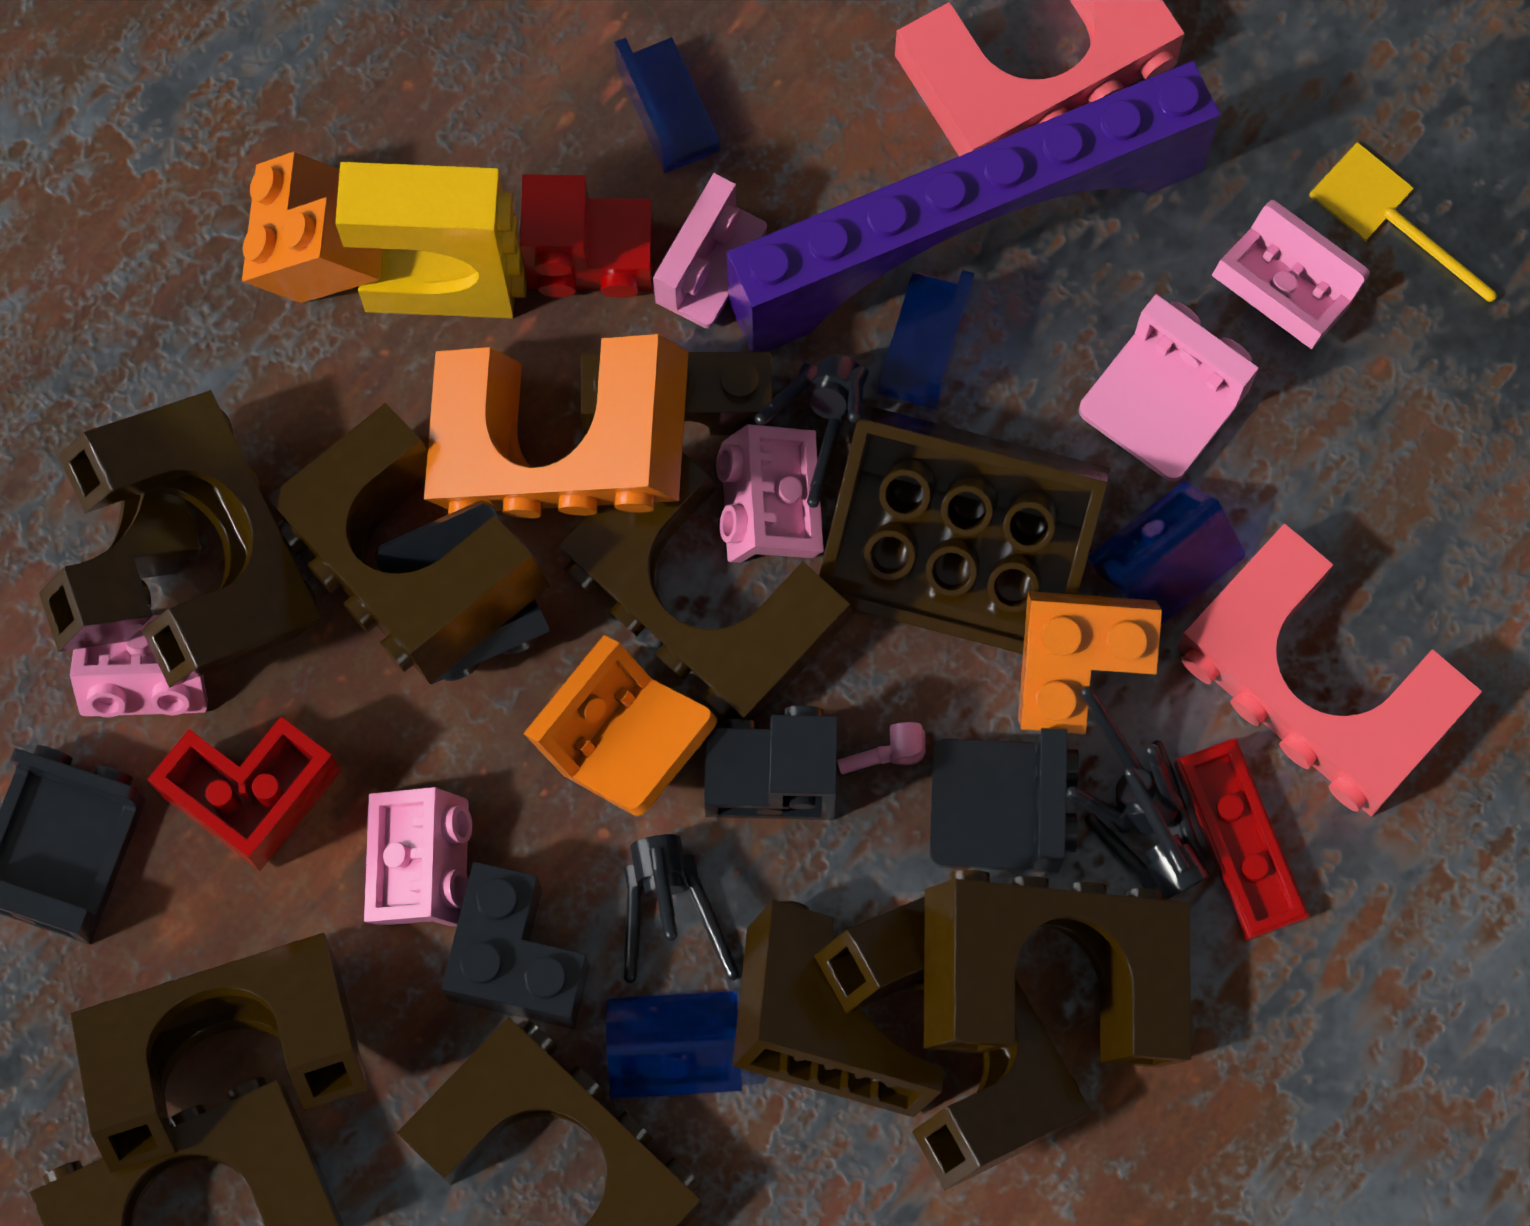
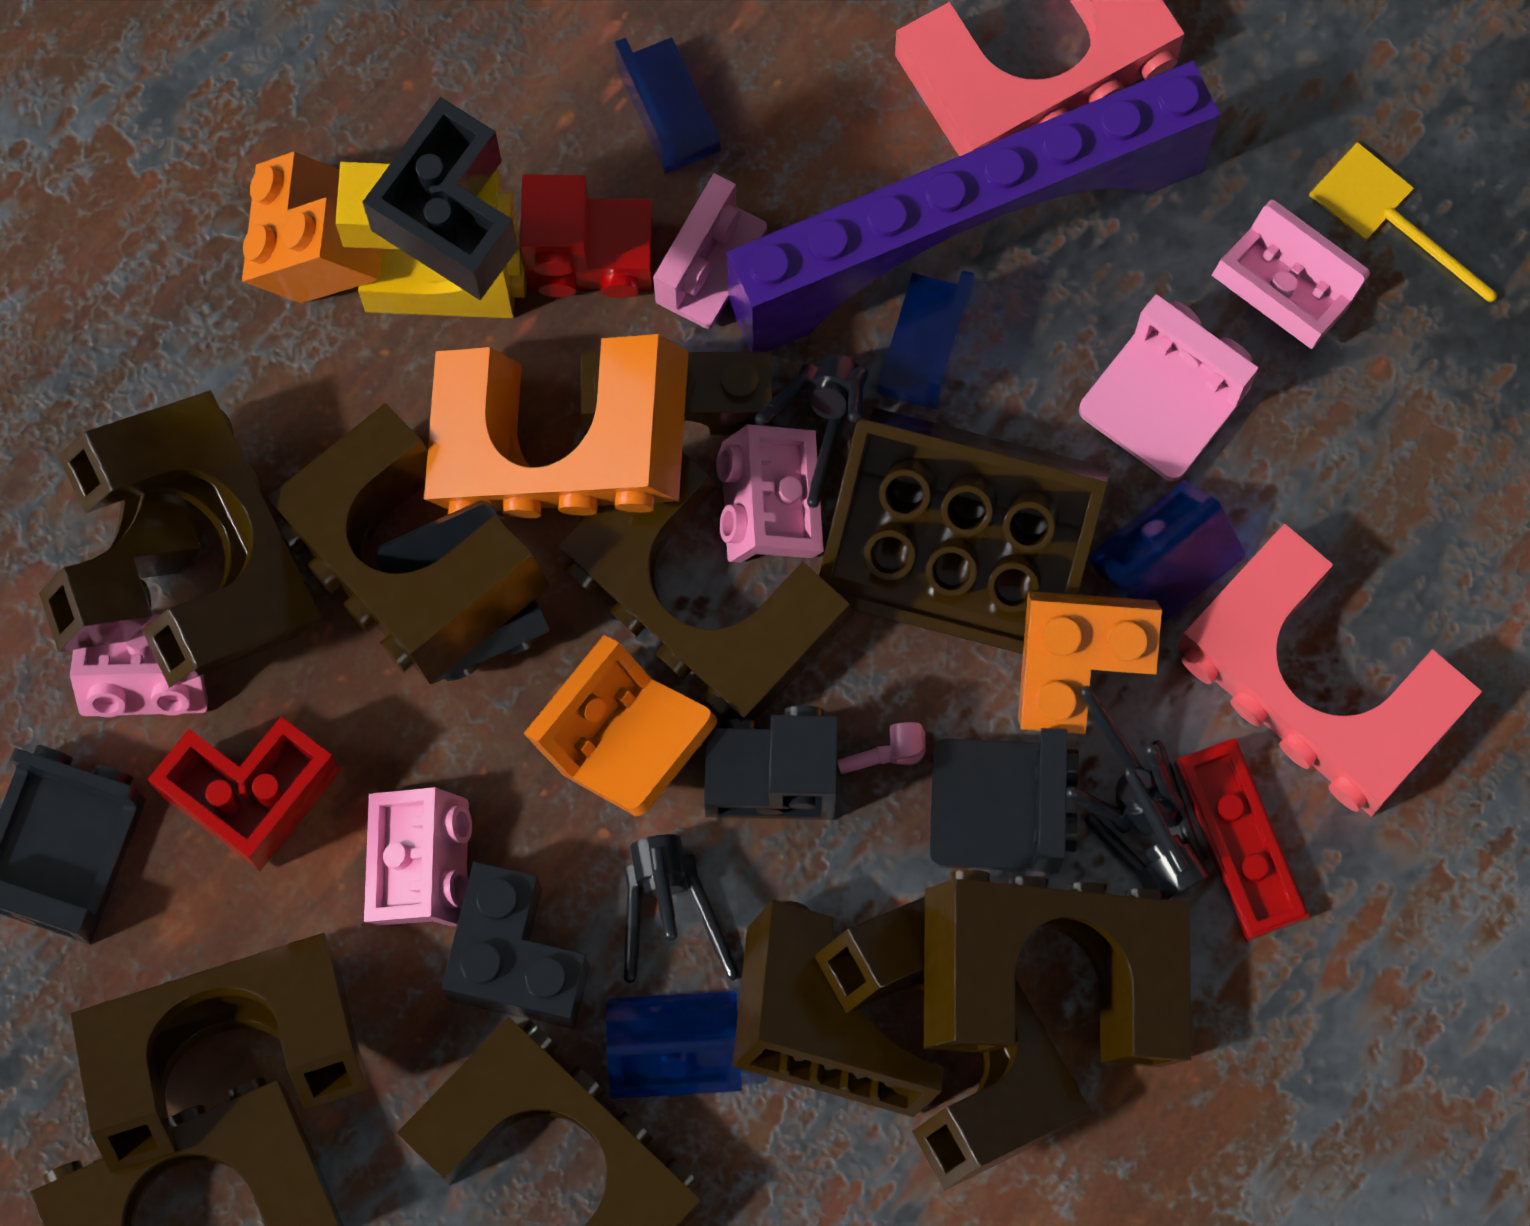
(431, 204): none -> black brick

